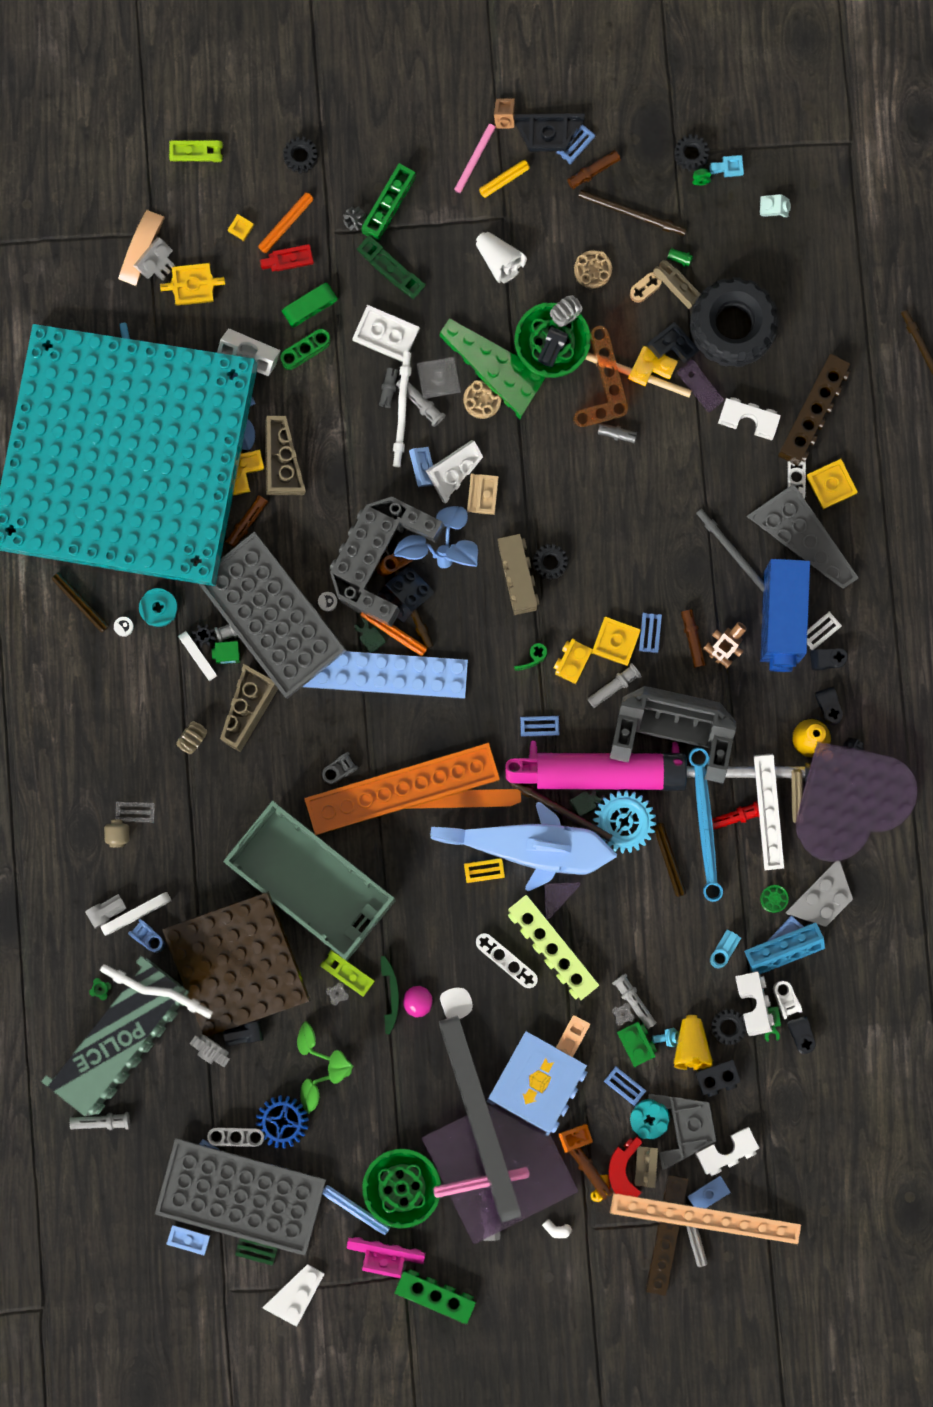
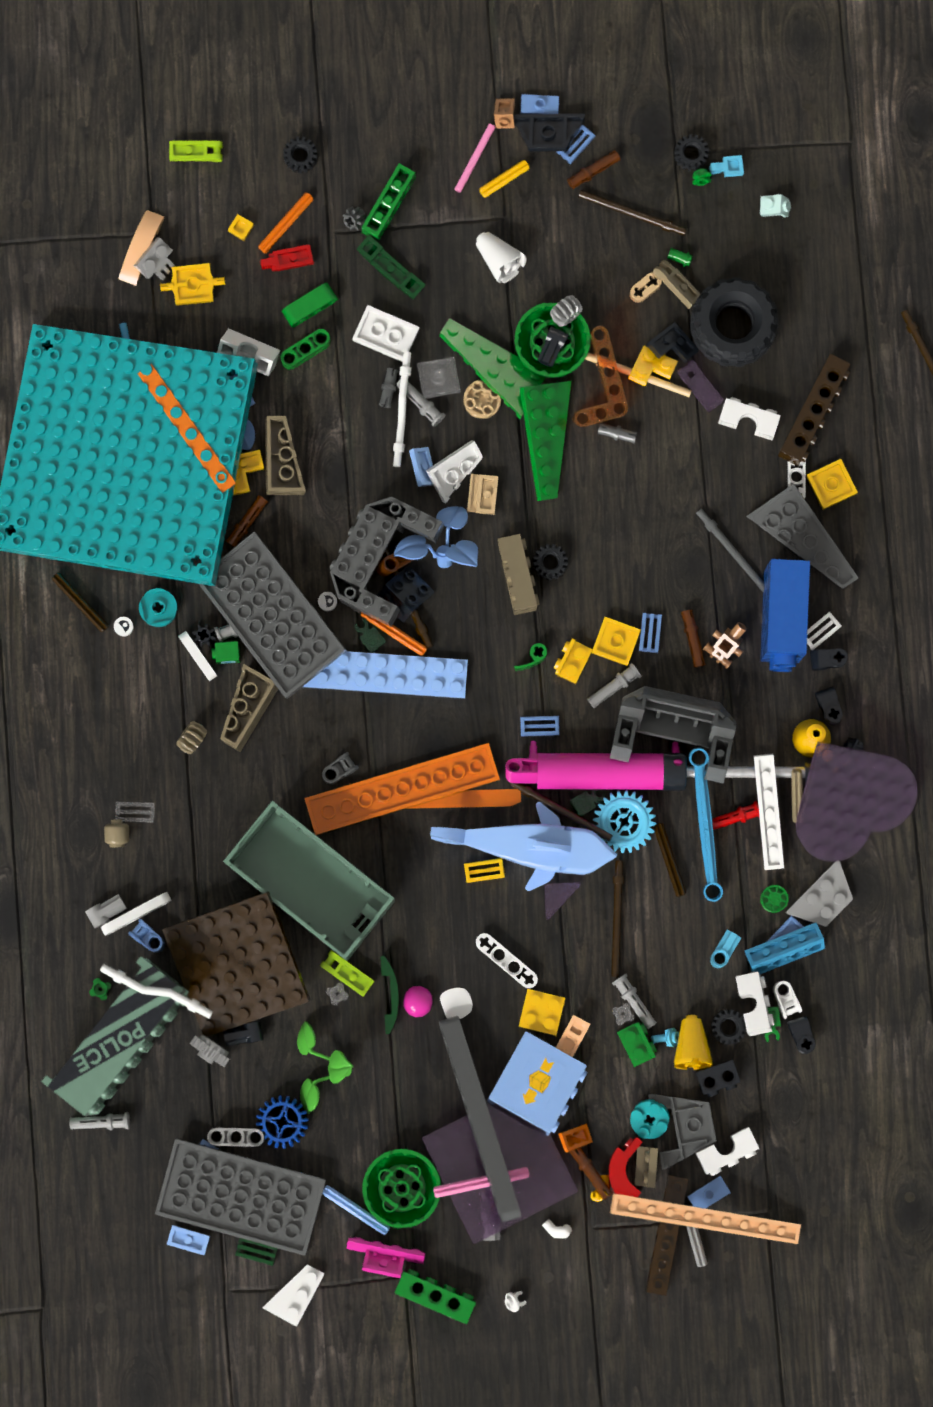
(183, 424): none -> orange sticker
(512, 1302): none -> white plate
(525, 906): yellowish green brick -> none
(539, 104): none -> medium blue plate
(541, 1012): none -> yellow plate
(545, 422): none -> green wing
(593, 269): tan tile -> none
(618, 880): none -> dark brown bar
(638, 1096): medium blue tile -> none

